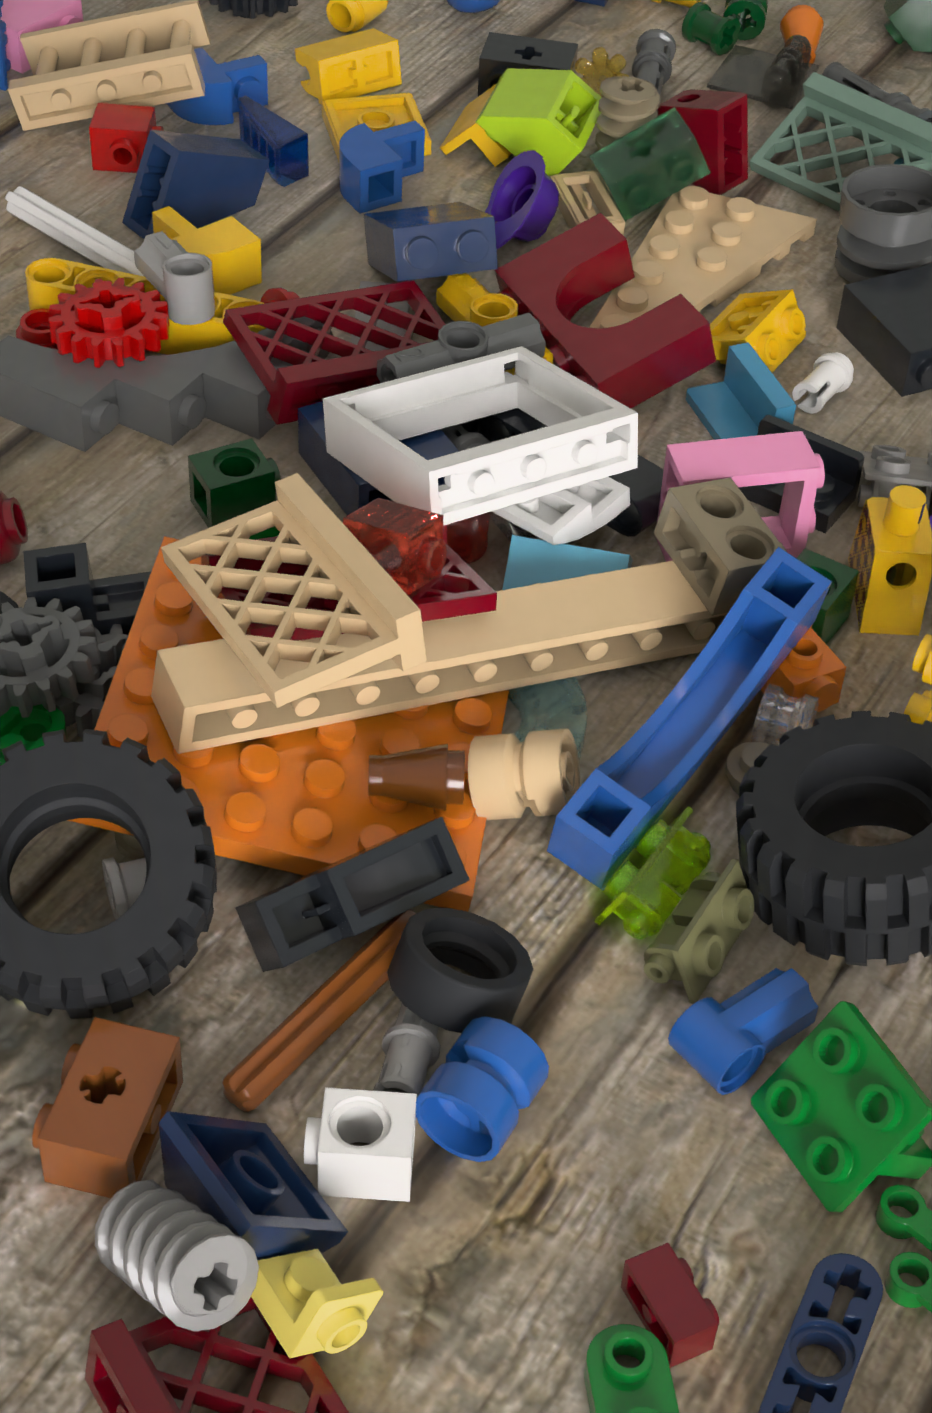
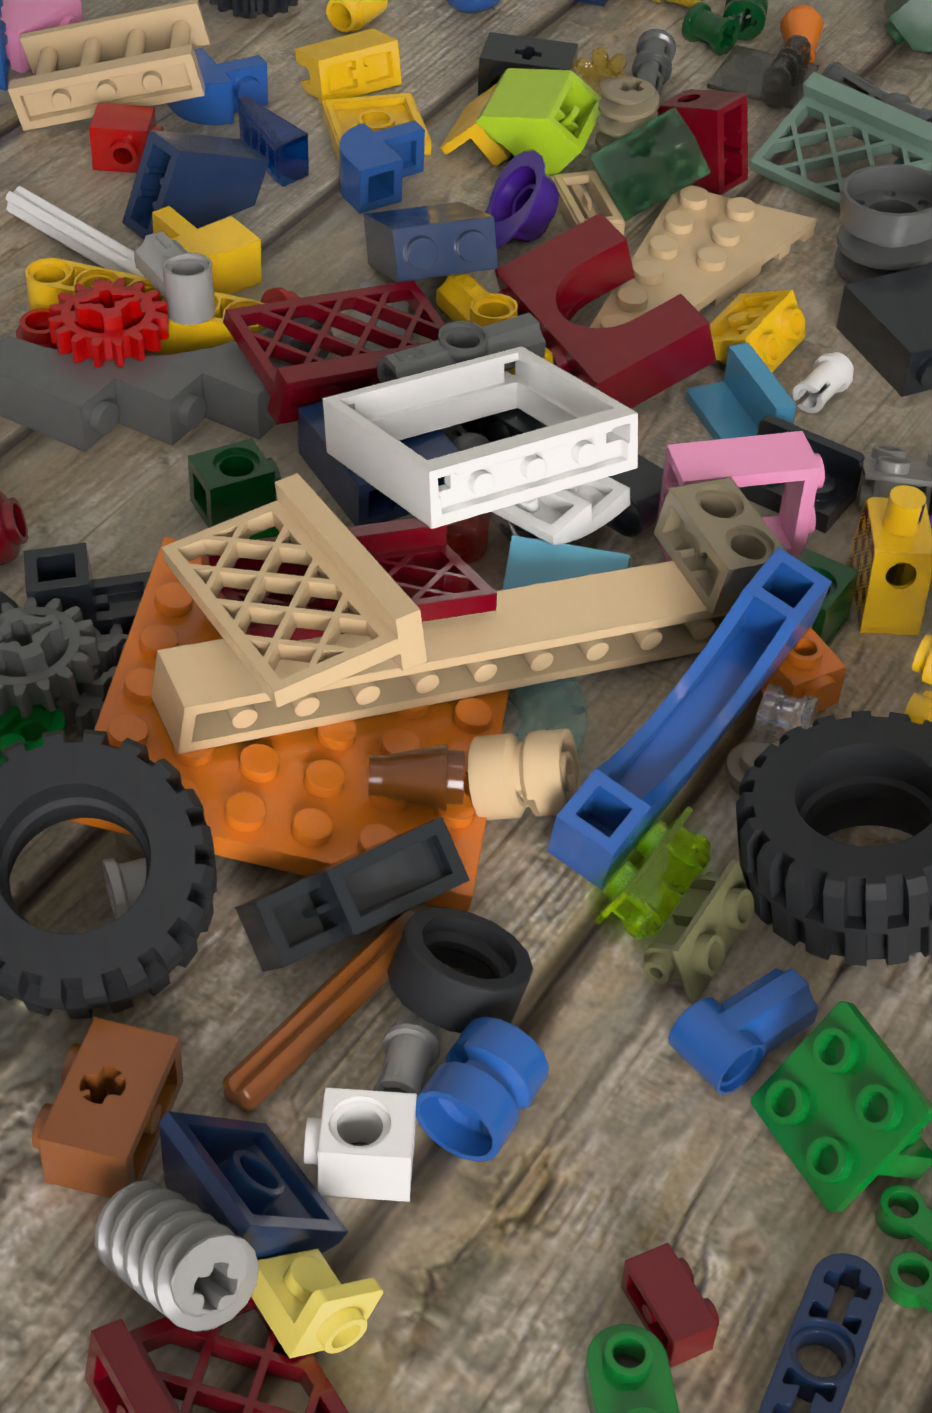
(401, 540): clear red brick -> none

